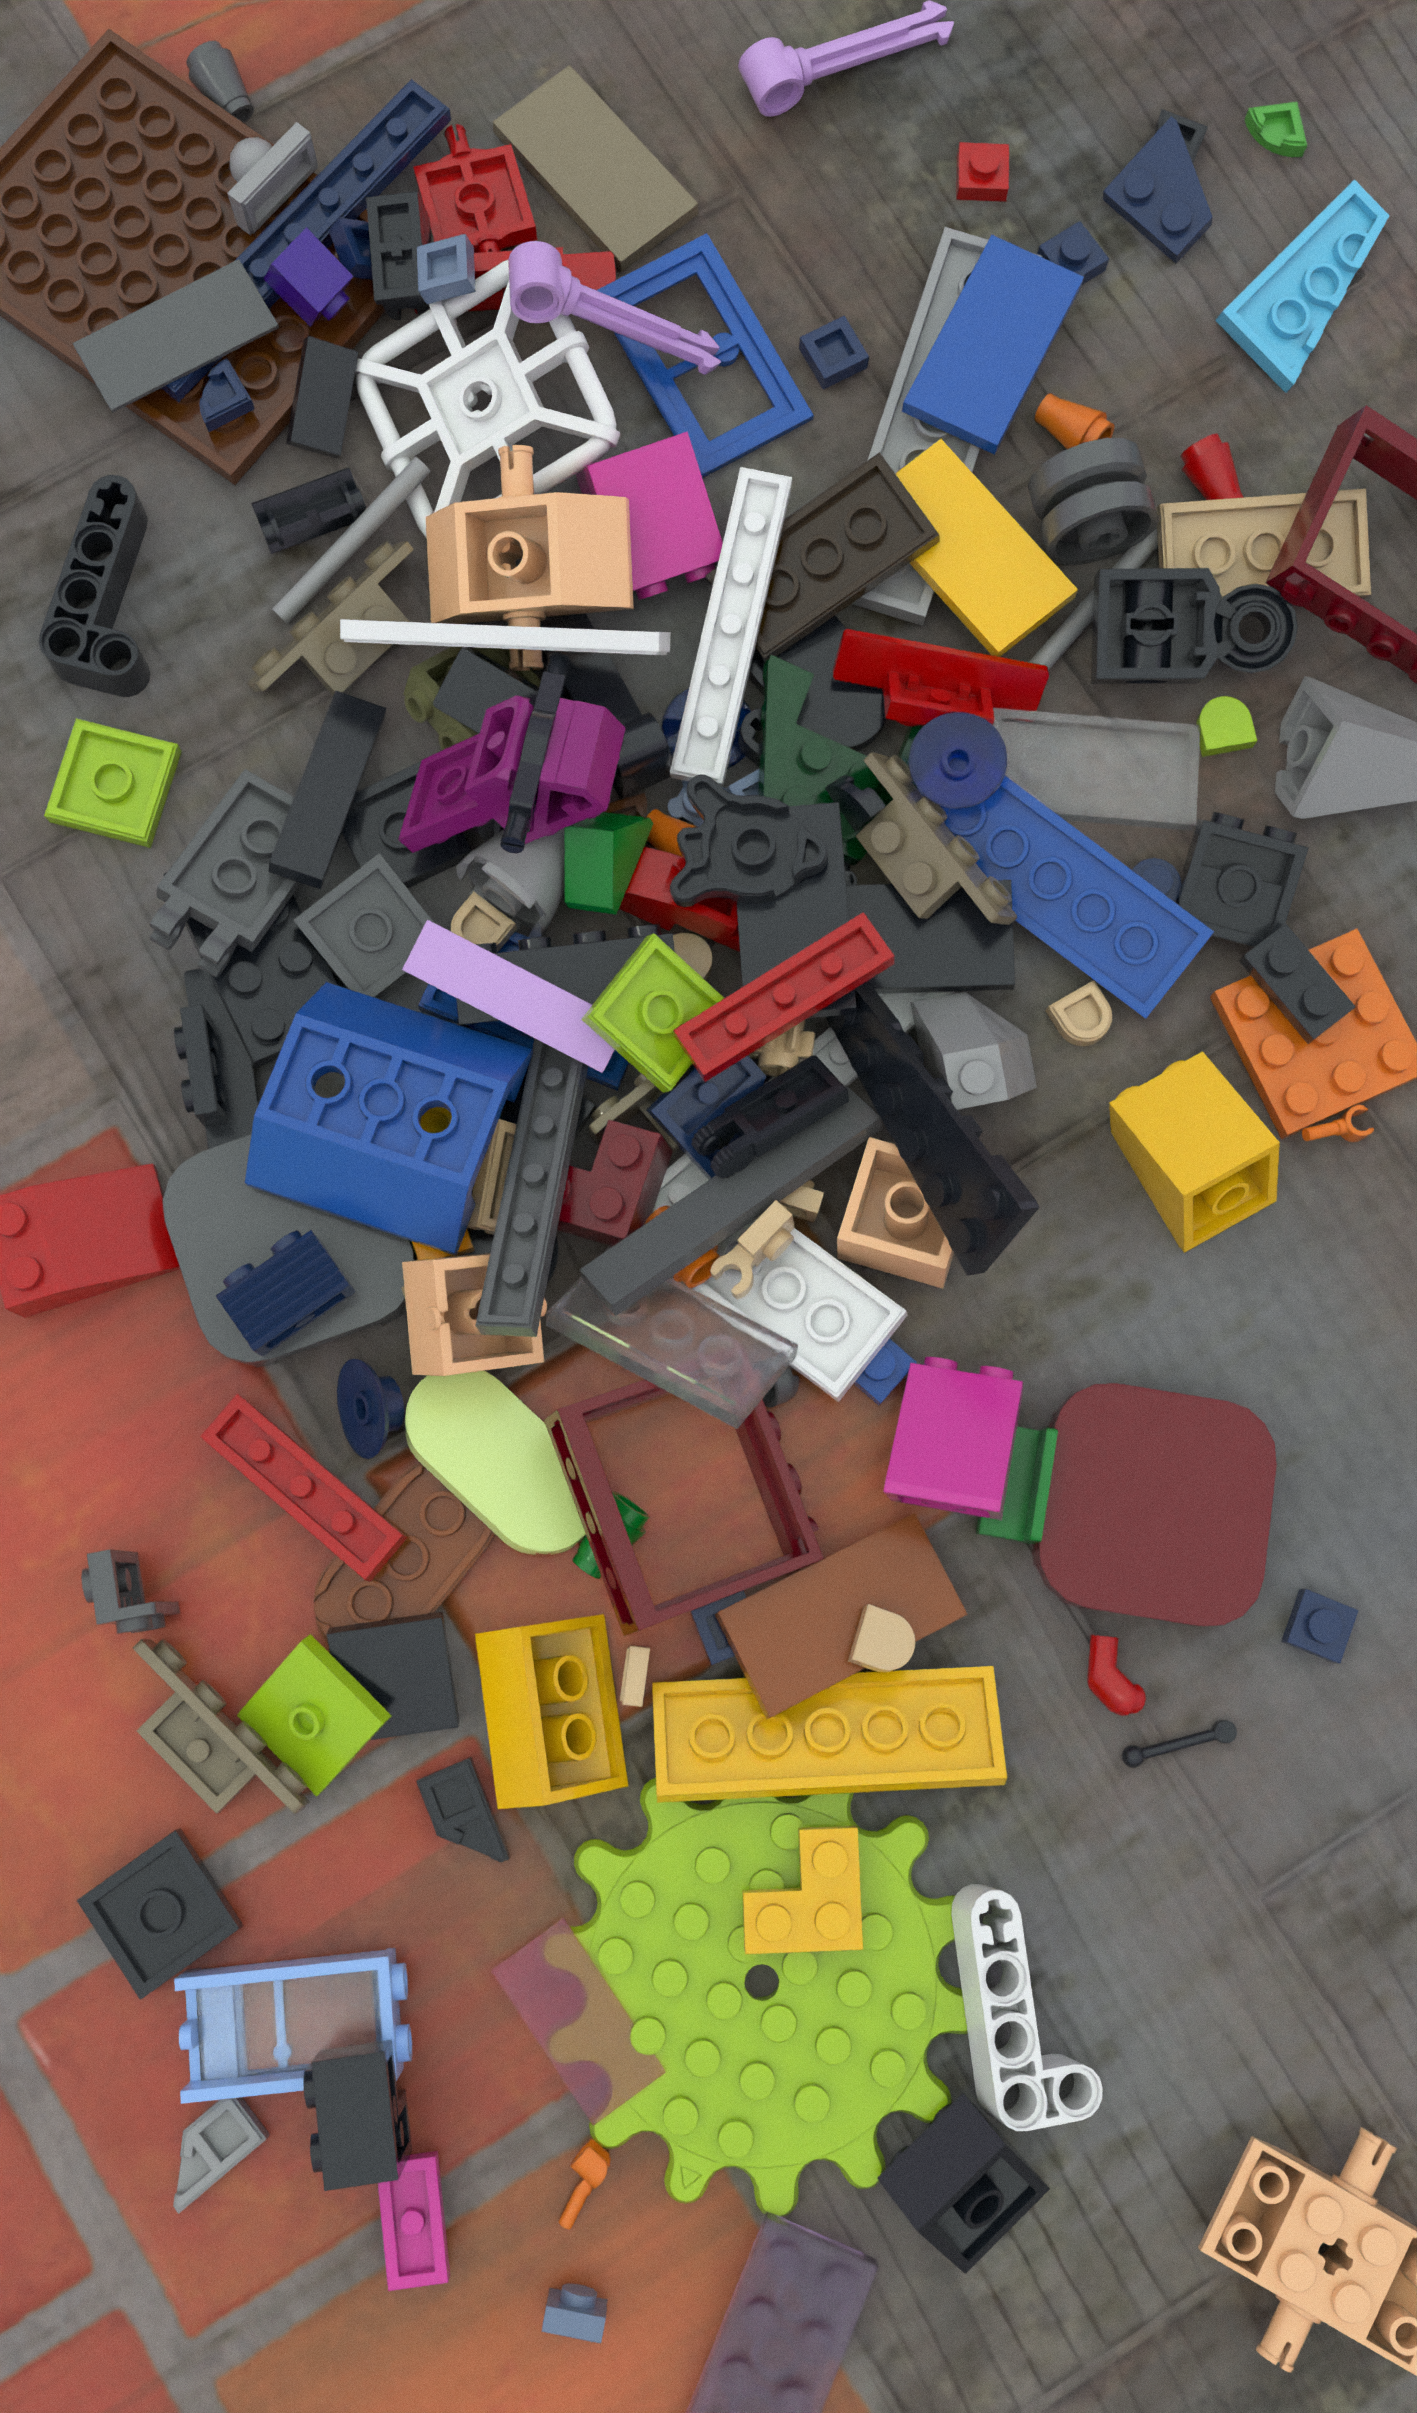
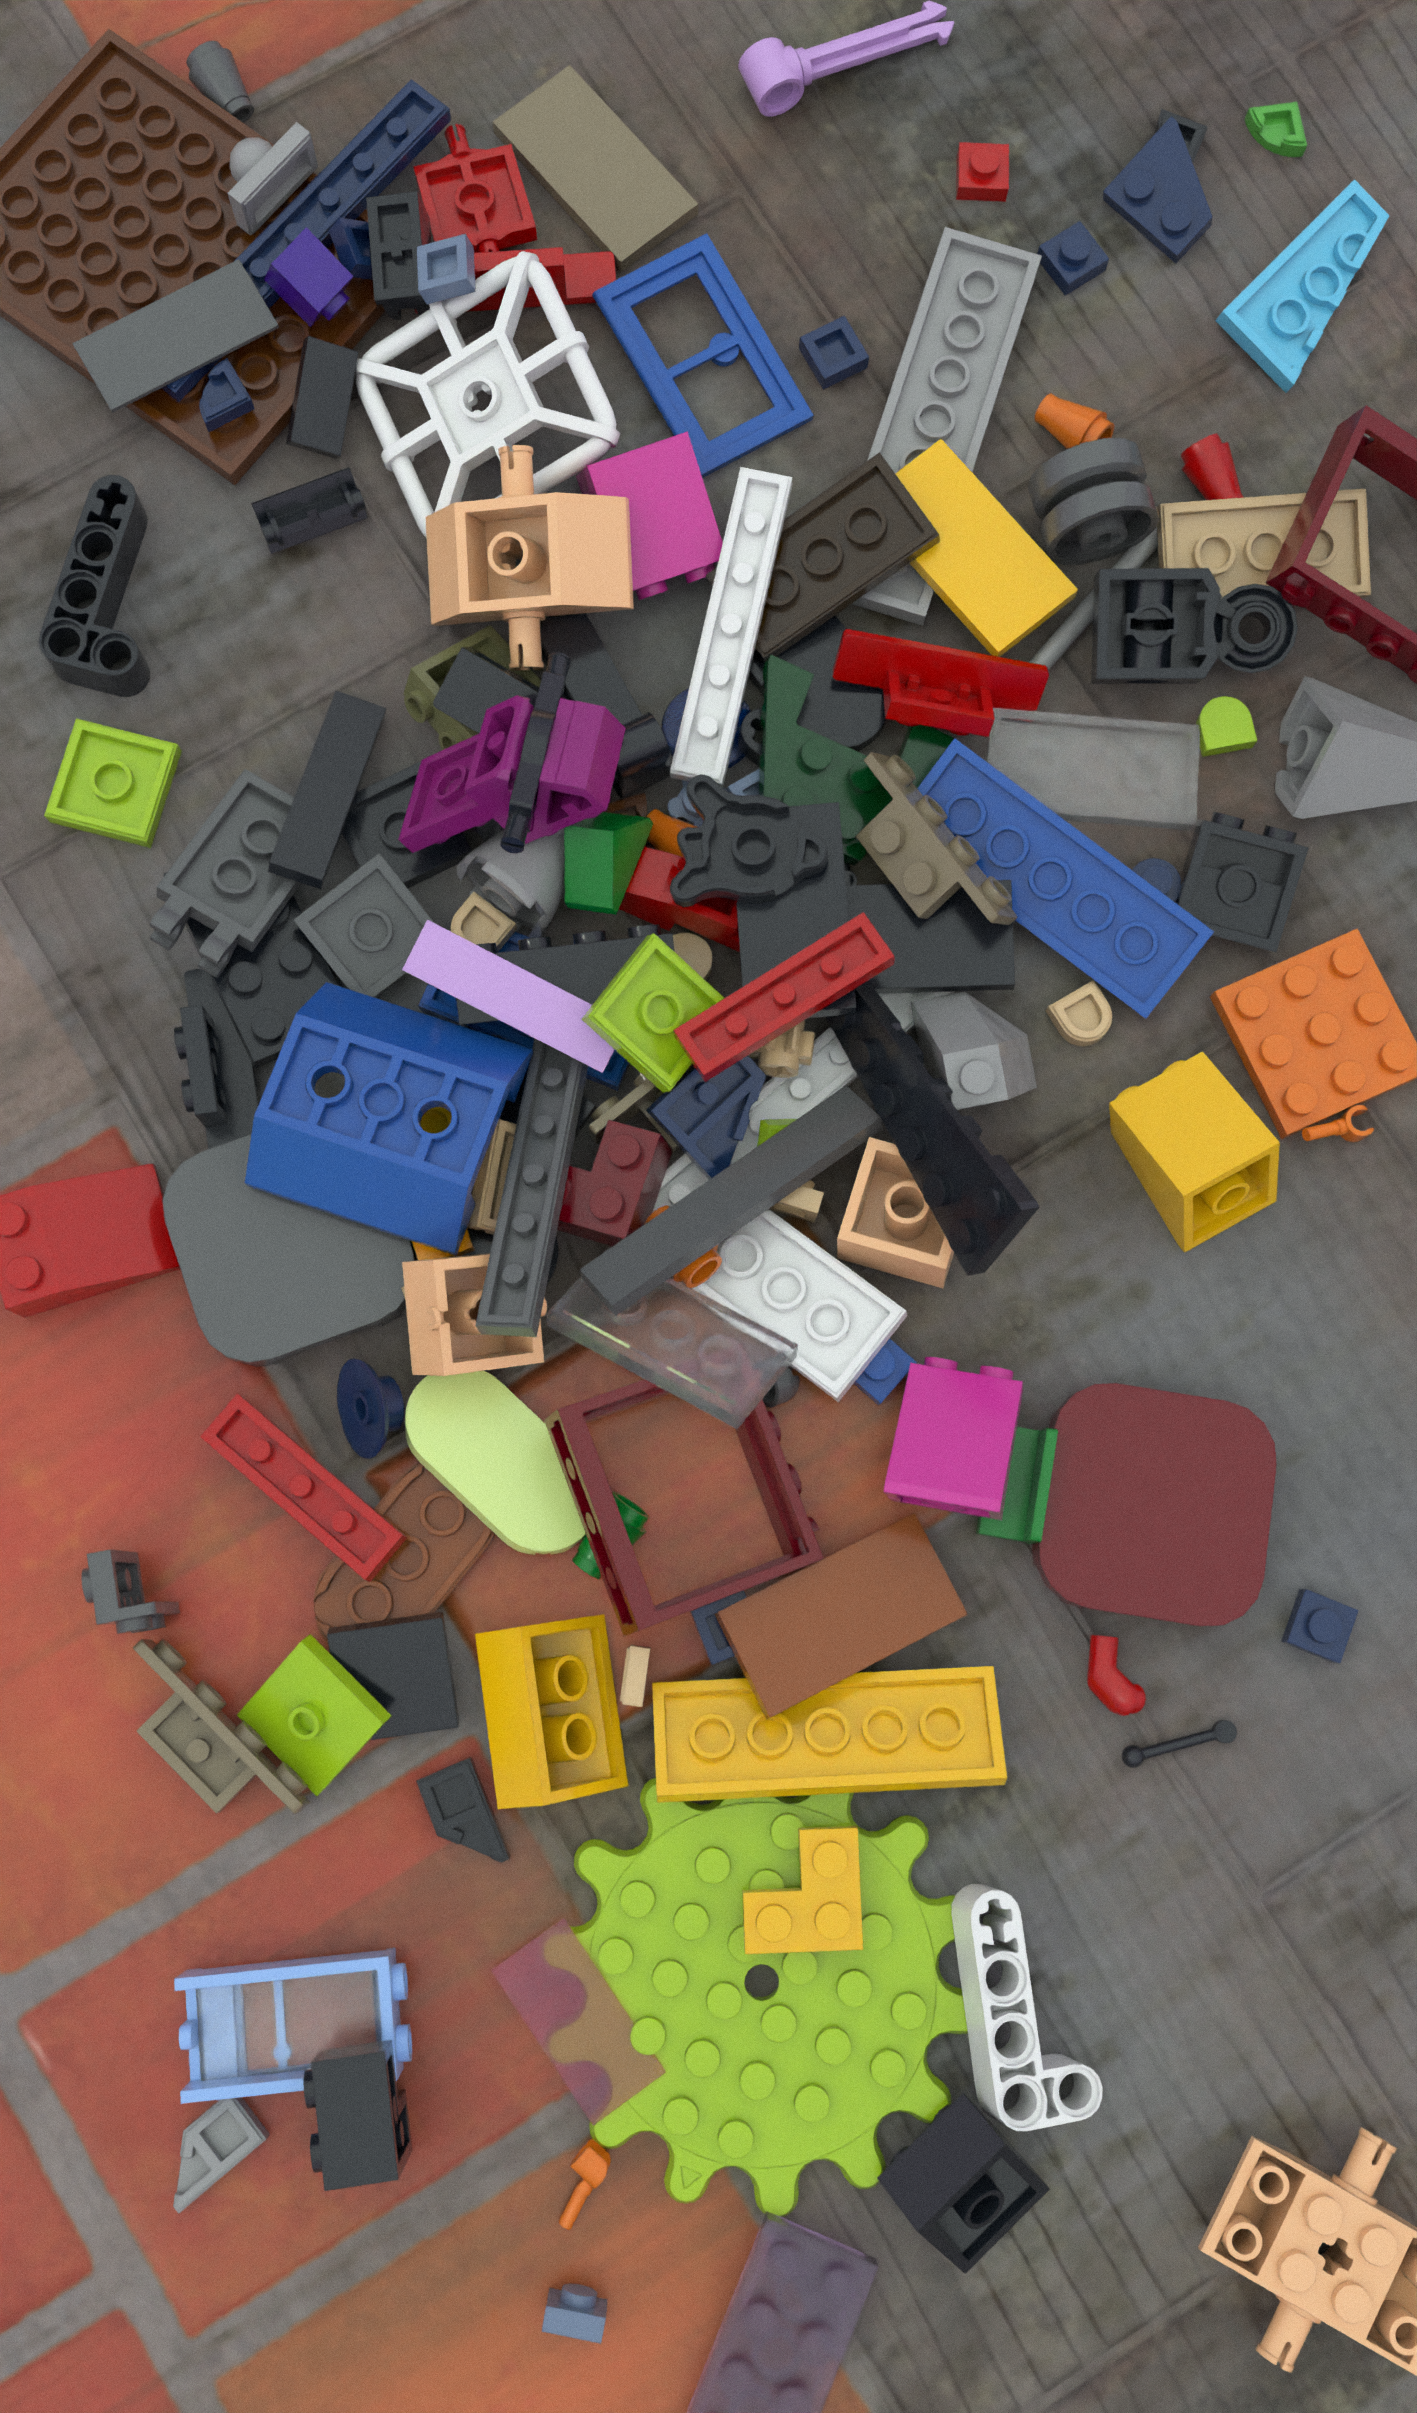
(160, 1913): black plate -> none
(284, 1291): dark blue brick -> none
(318, 637): dark tan bracket -> none
(351, 540): light grey bar -> none
(415, 2225): dark pink plate -> none
(505, 637): white tile -> none
(545, 289): lavender piece -> none
(764, 1238): tan plate -> none
(770, 1116): black hinge -> none
(856, 805): black tile -> none
(882, 1640): tan tile -> none
(964, 737): clear blue piece -> none
(992, 344): blue tile -> none
(1297, 983): black plate -> none

